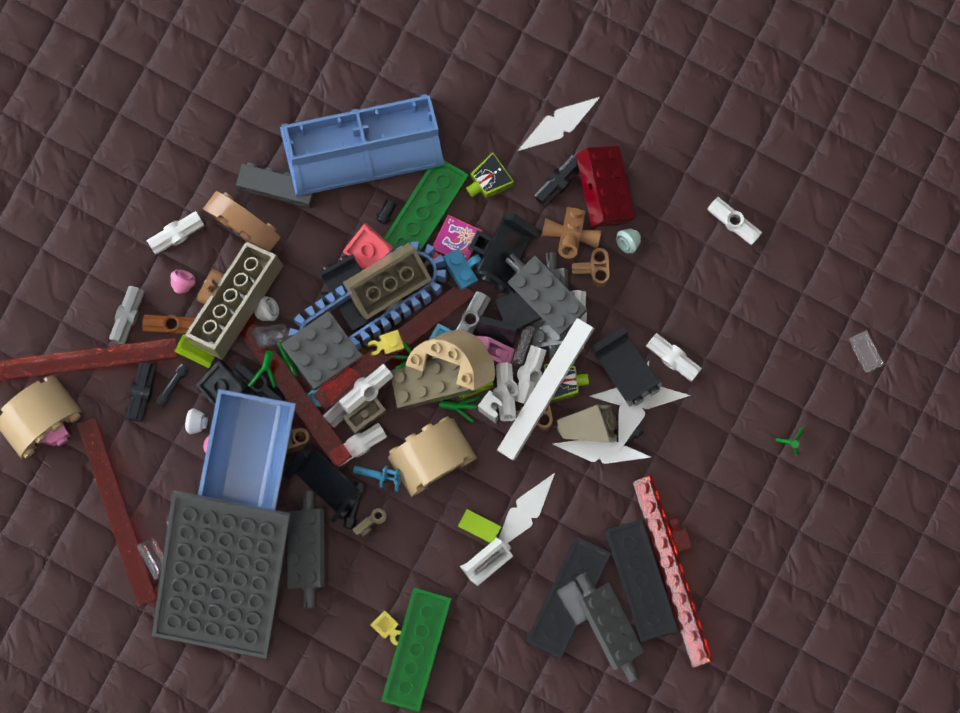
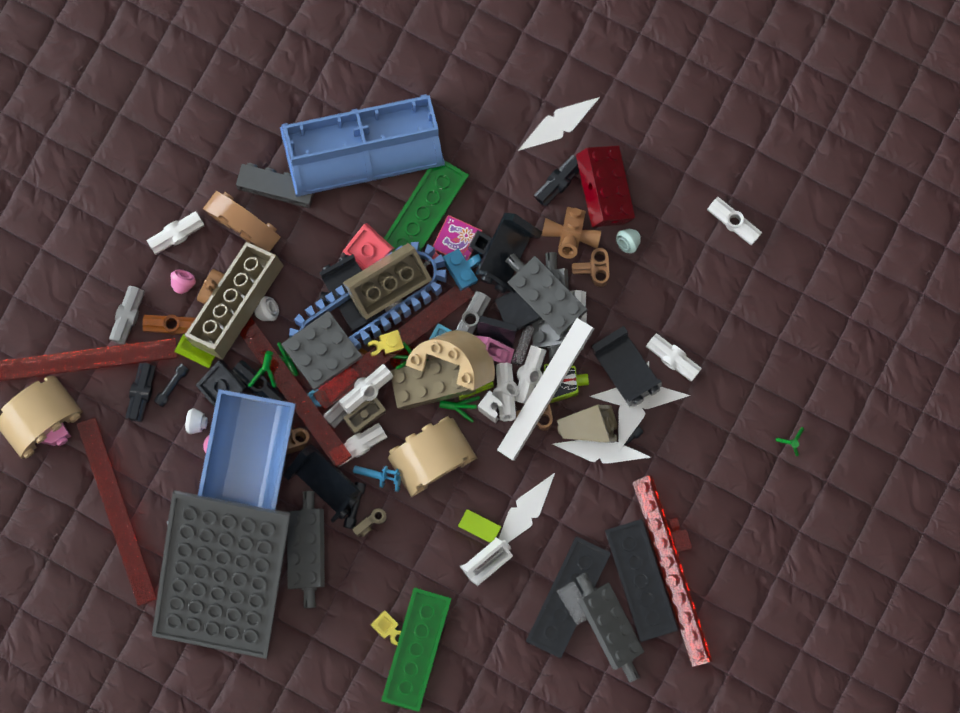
(152, 556): clear tile -> none
(270, 335): clear plate -> none
(386, 211): black pin -> none
(490, 178): torso -> none
(866, 351): clear tile -> none

